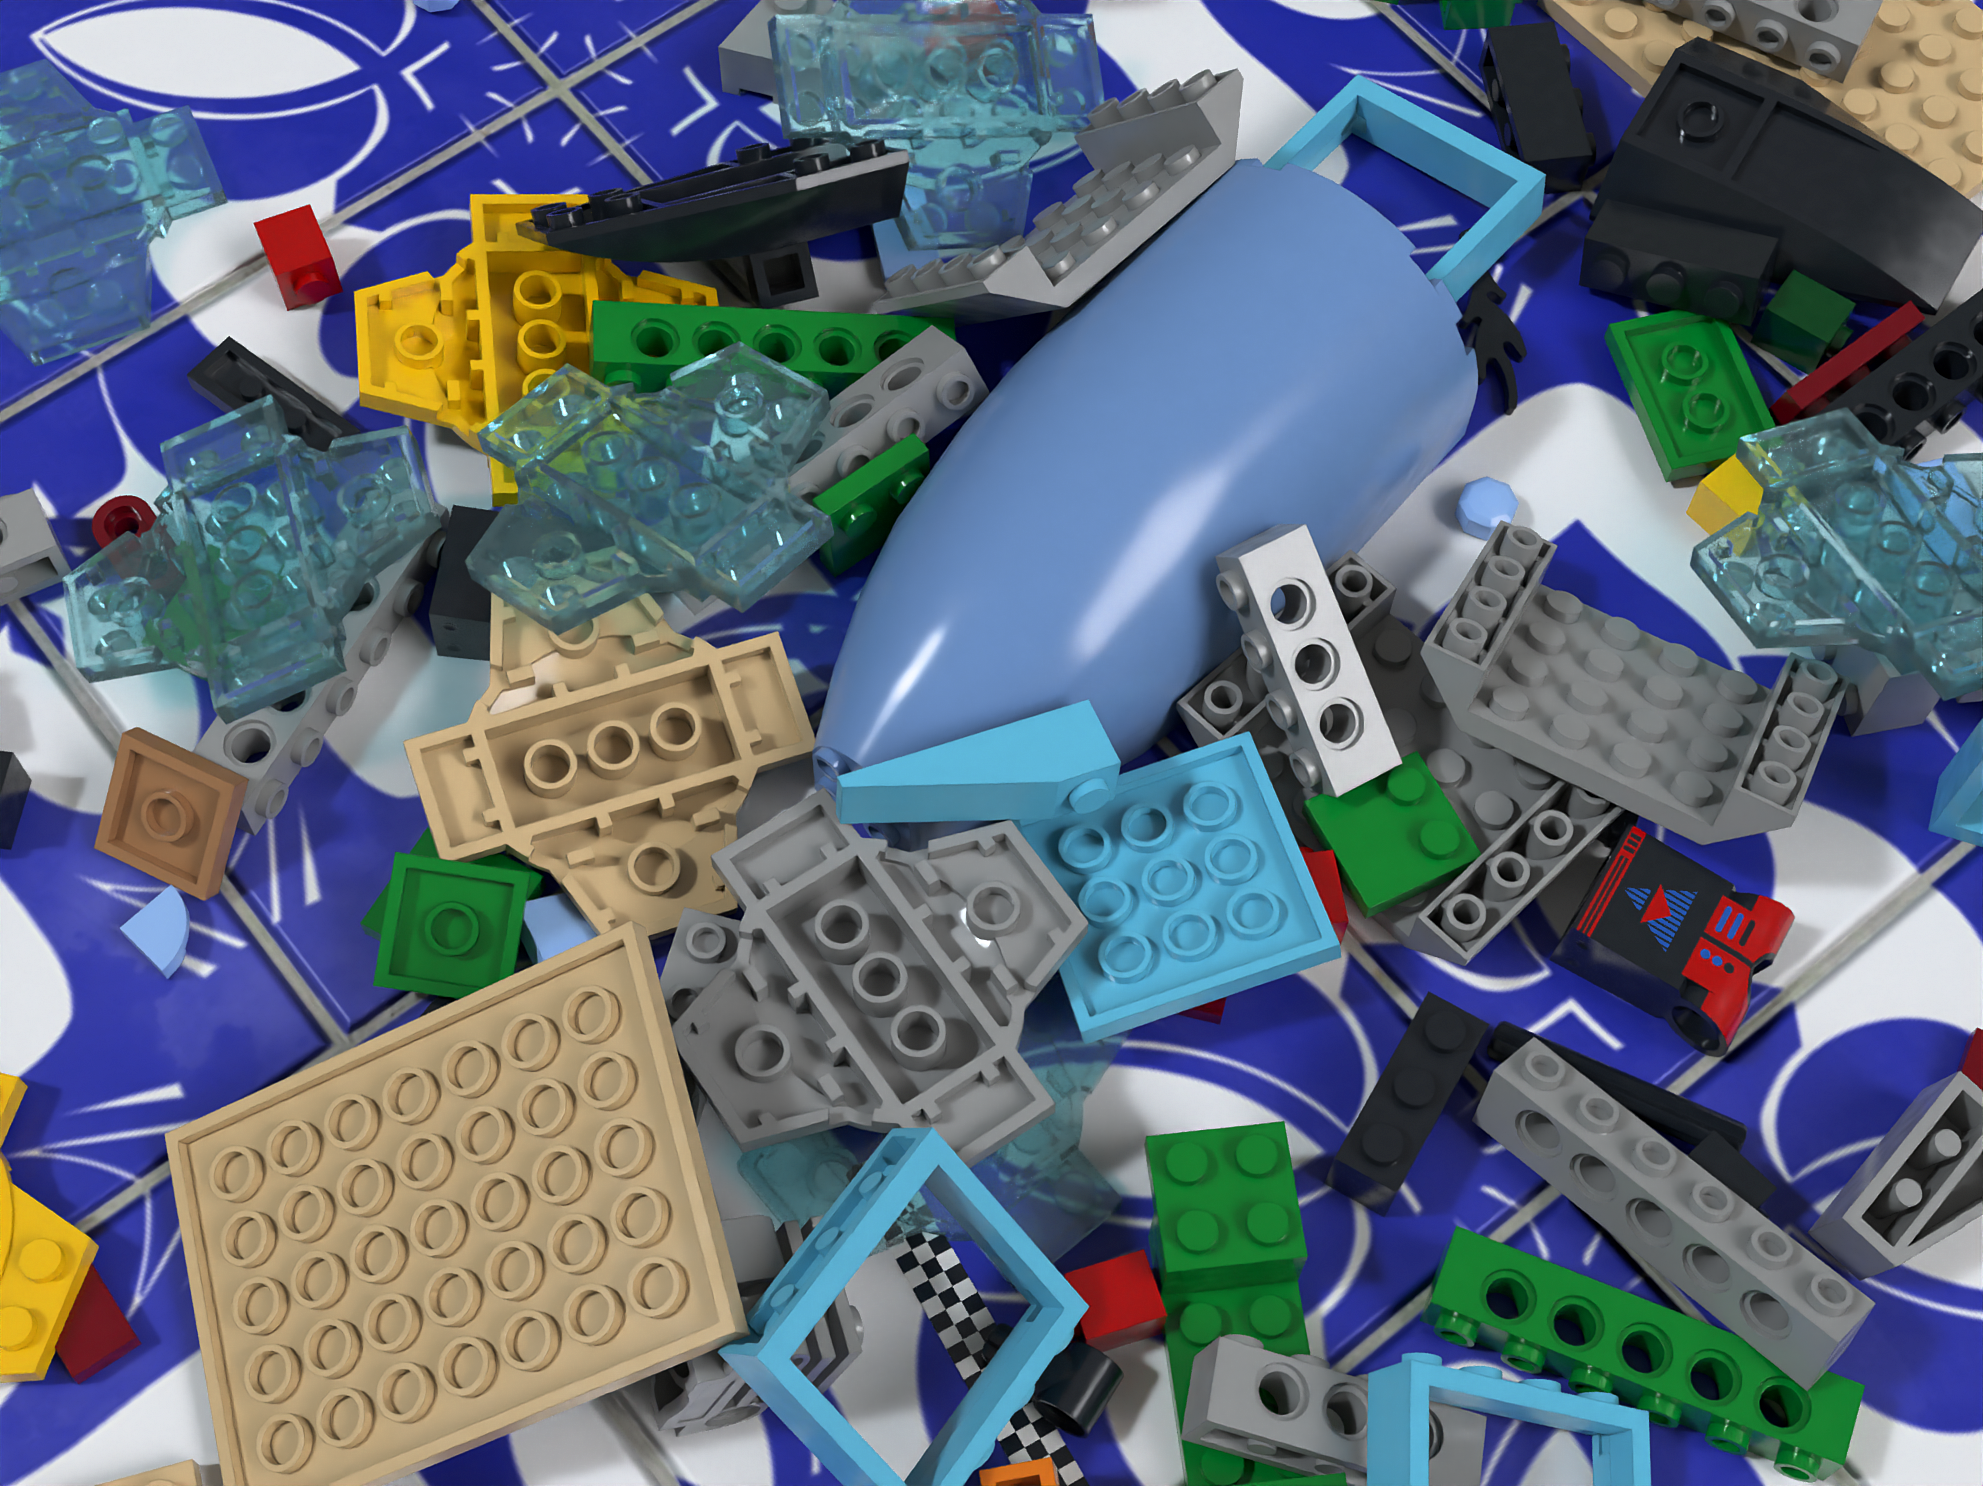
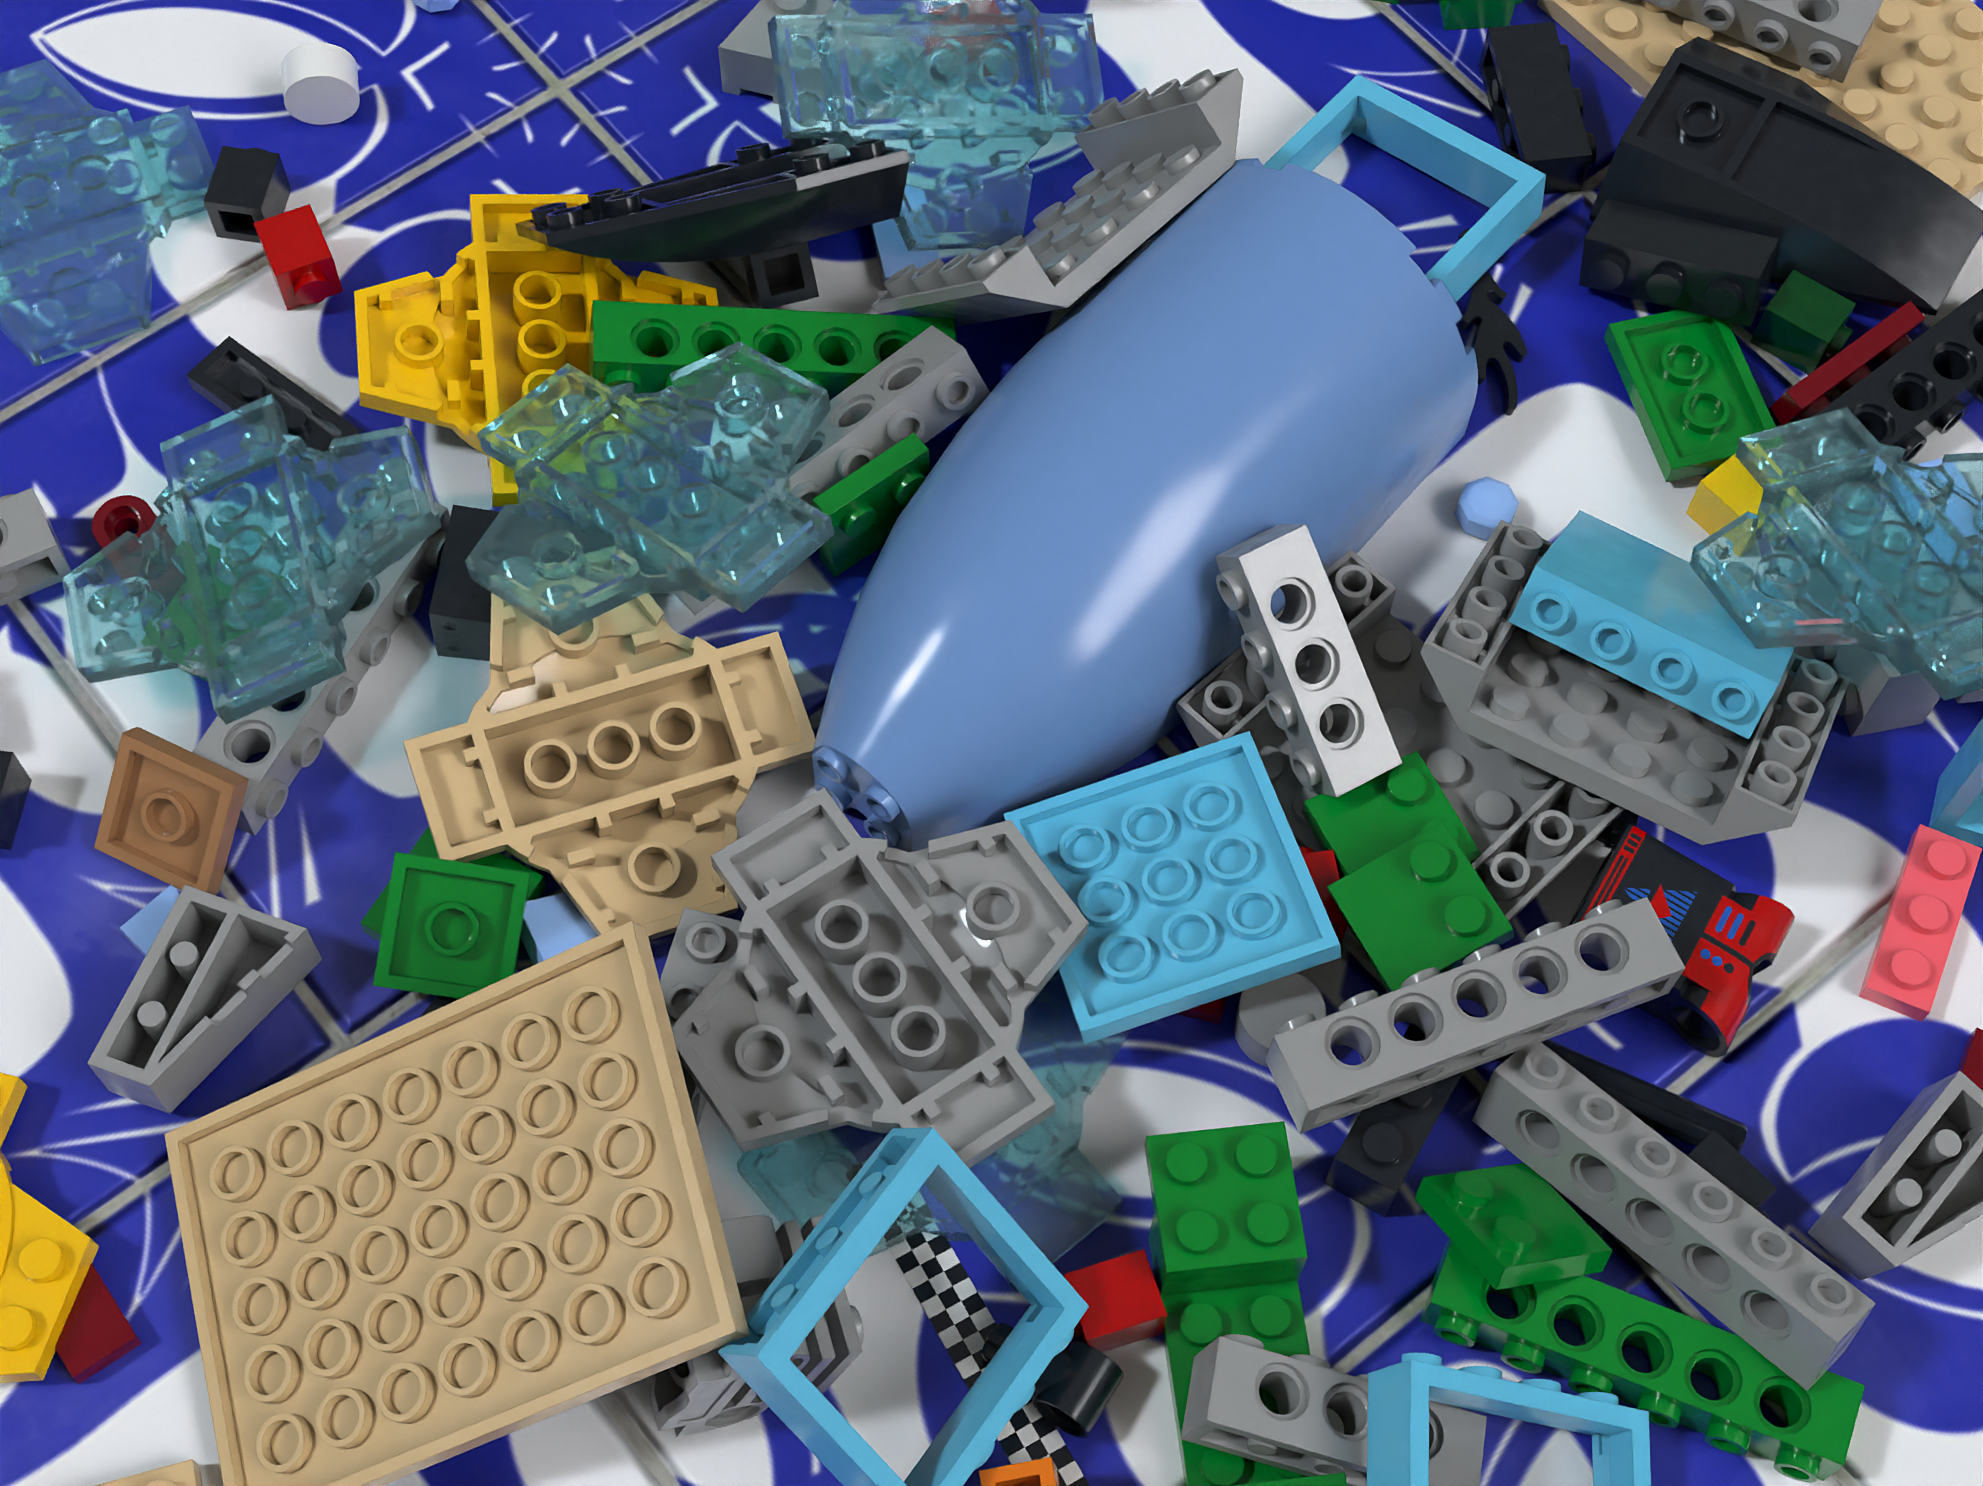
(198, 996): none -> light grey wedge
(244, 190): none -> black brick
(320, 83): none -> white piece
(1010, 772): medium azure wedge -> none
(1270, 1006): none -> light grey piece
(1323, 1089): none -> light grey brick
(1419, 908): none -> green plate
(1512, 1225): none -> green plate
(1648, 623): none -> medium azure panel
(1920, 923): none -> coral plate

